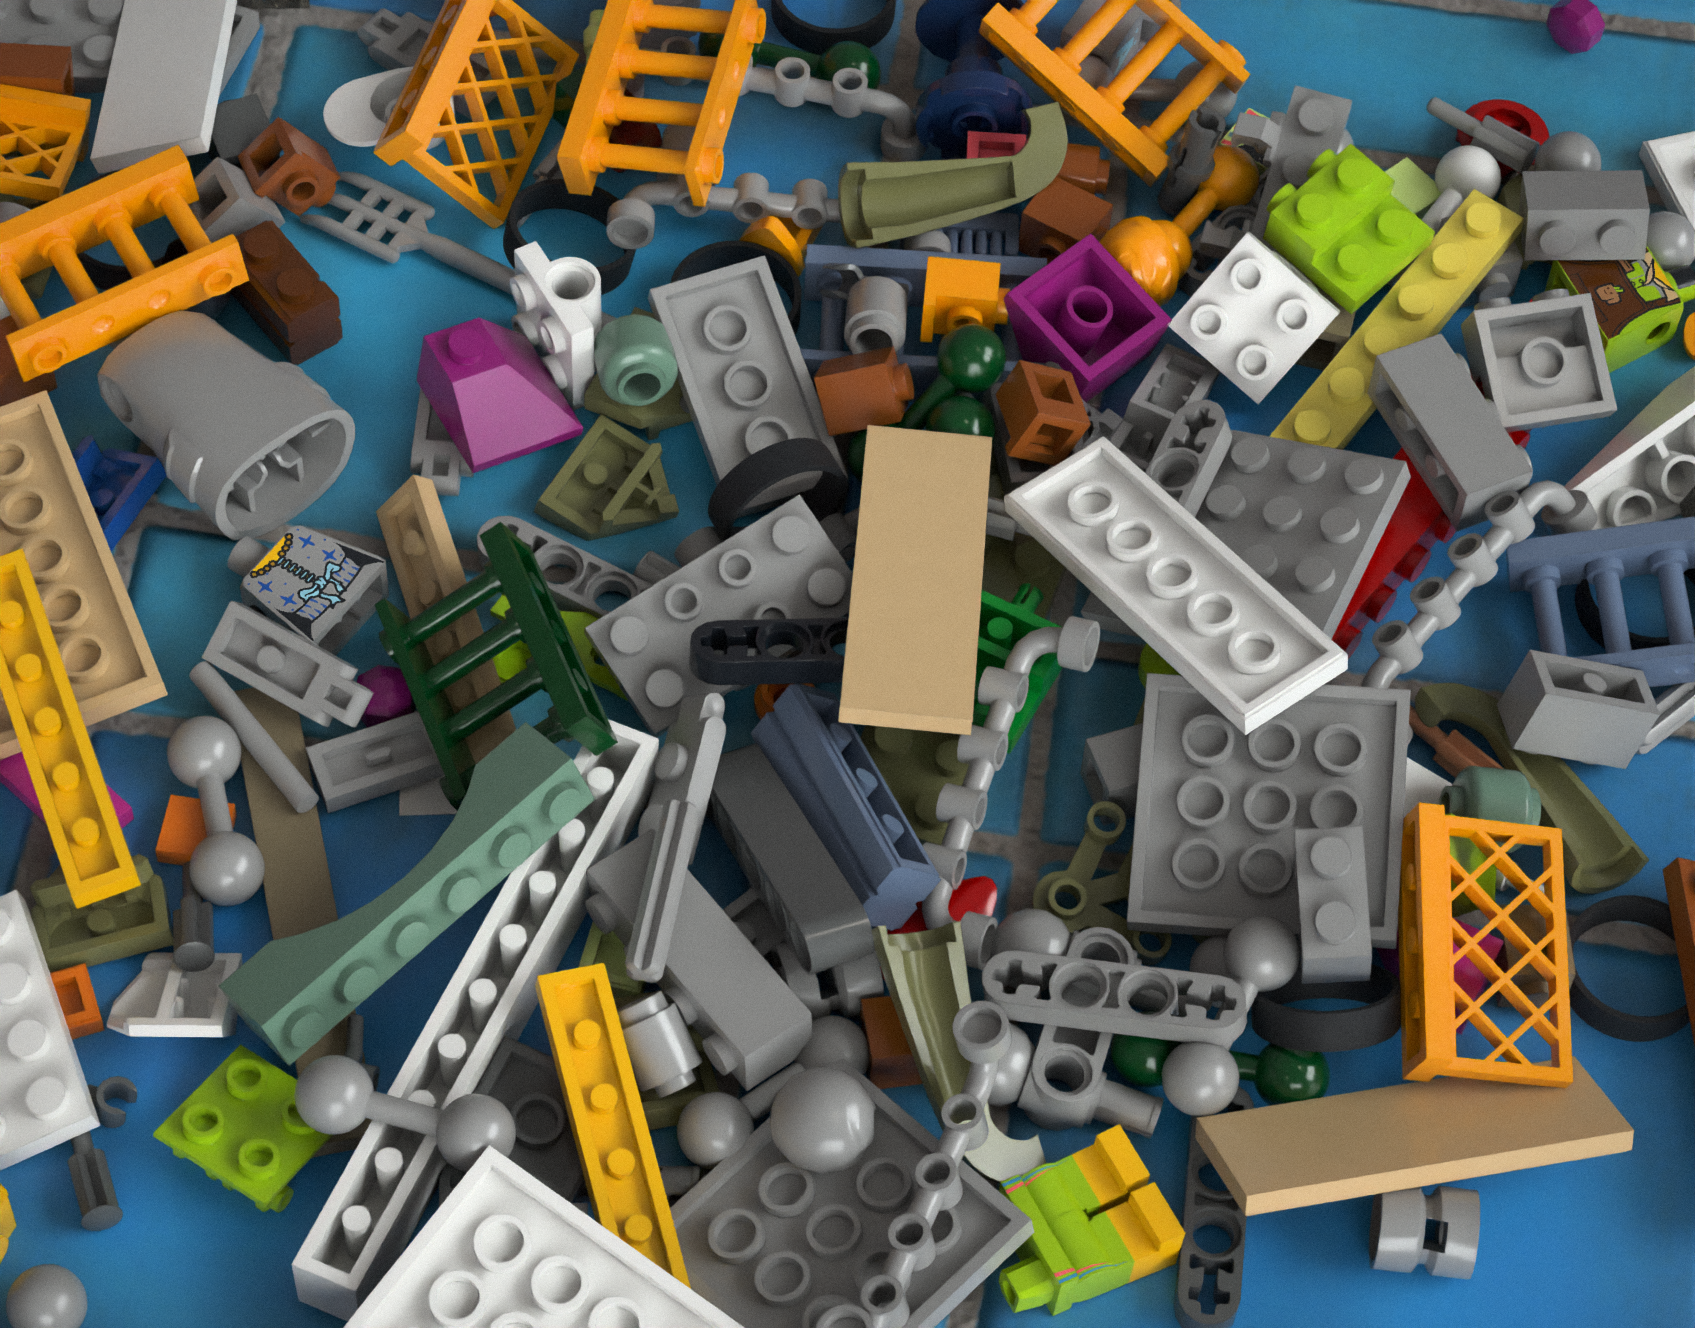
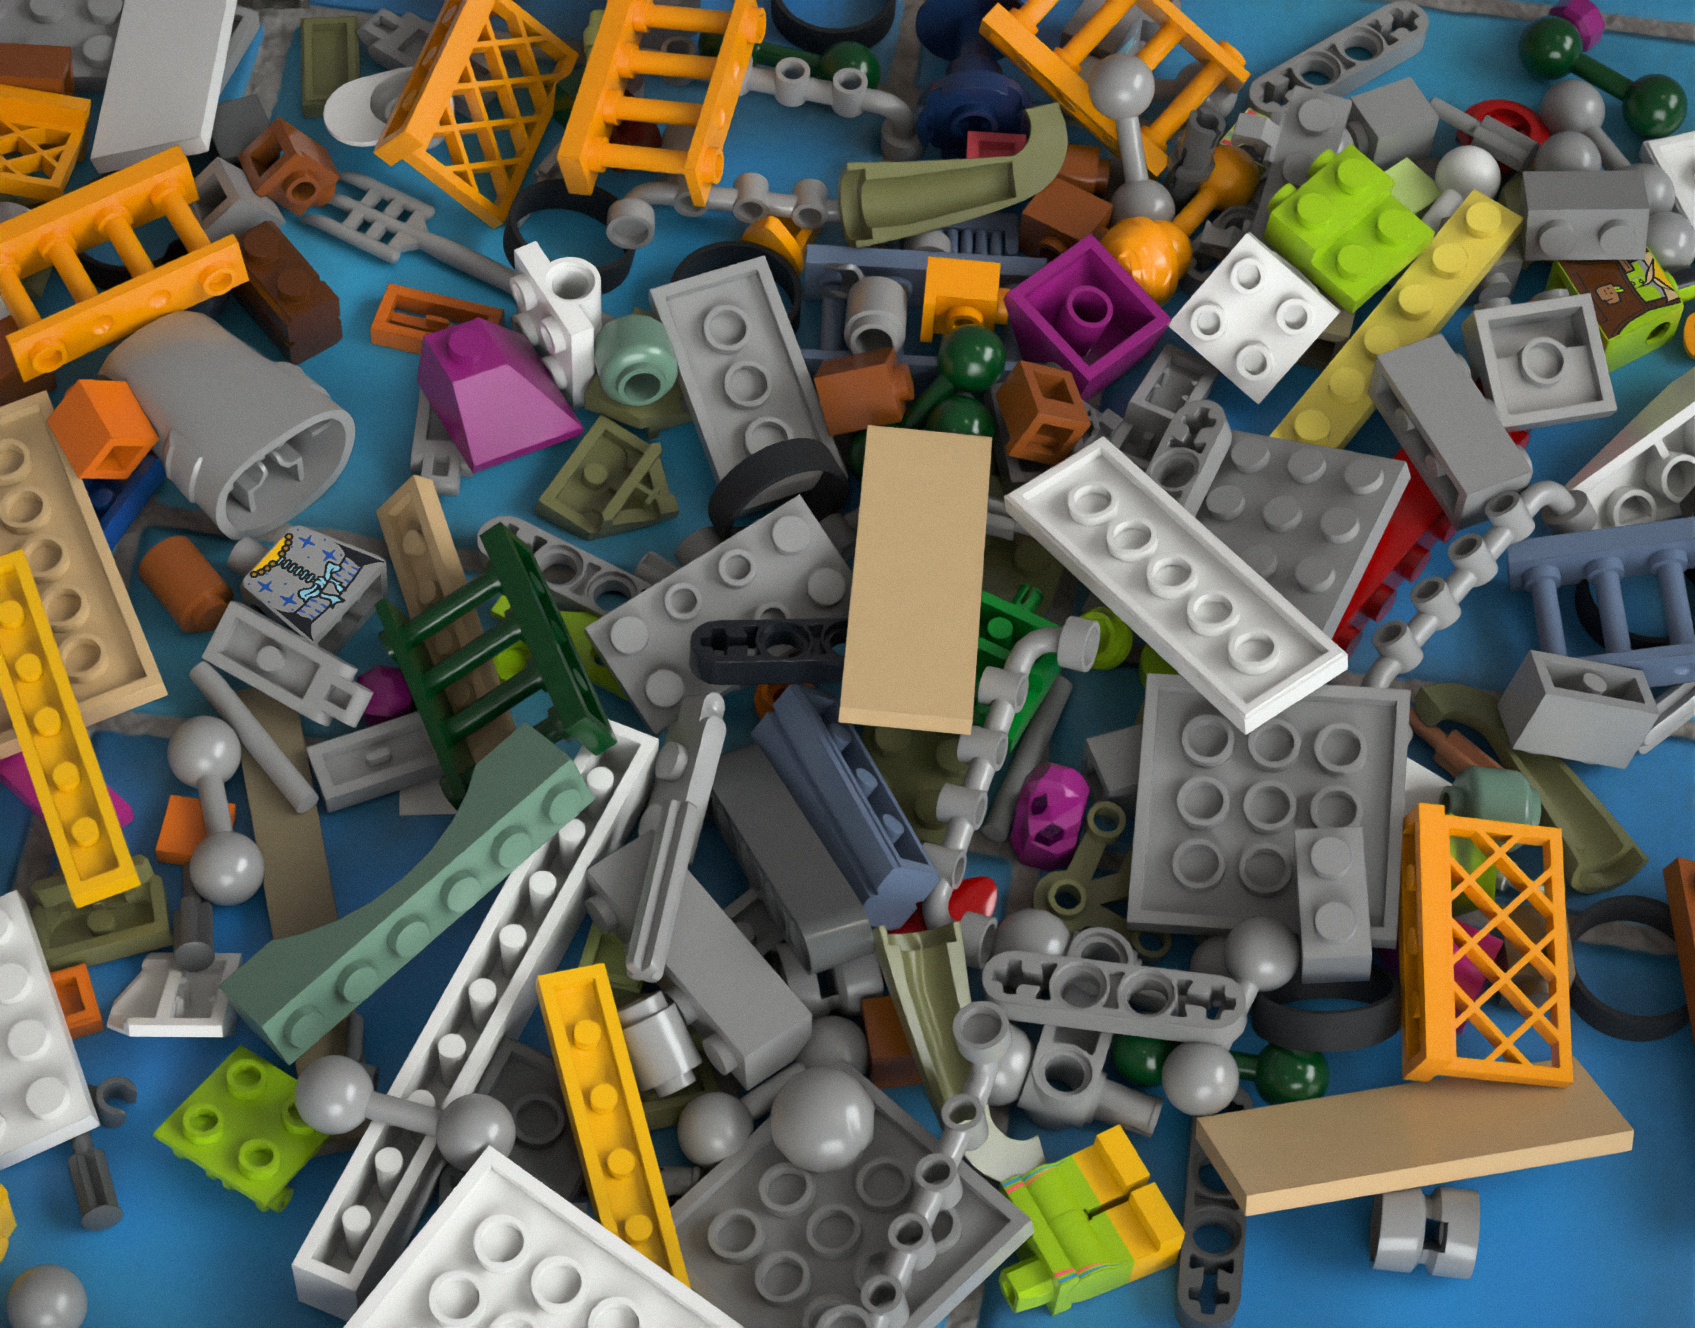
(102, 429): none -> orange brick
(185, 584): none -> dark orange brick
(327, 59): none -> olive tile
(407, 331): none -> orange tile
(1026, 759): none -> light grey bar
(1049, 816): none -> magenta rock
(1114, 640): none -> lime plate
(1122, 90): none -> light grey piece
(1343, 71): none -> light grey beam
(1392, 123): none -> light grey brick
(1581, 109): none -> light grey piece
(1650, 105): none -> dark green piece

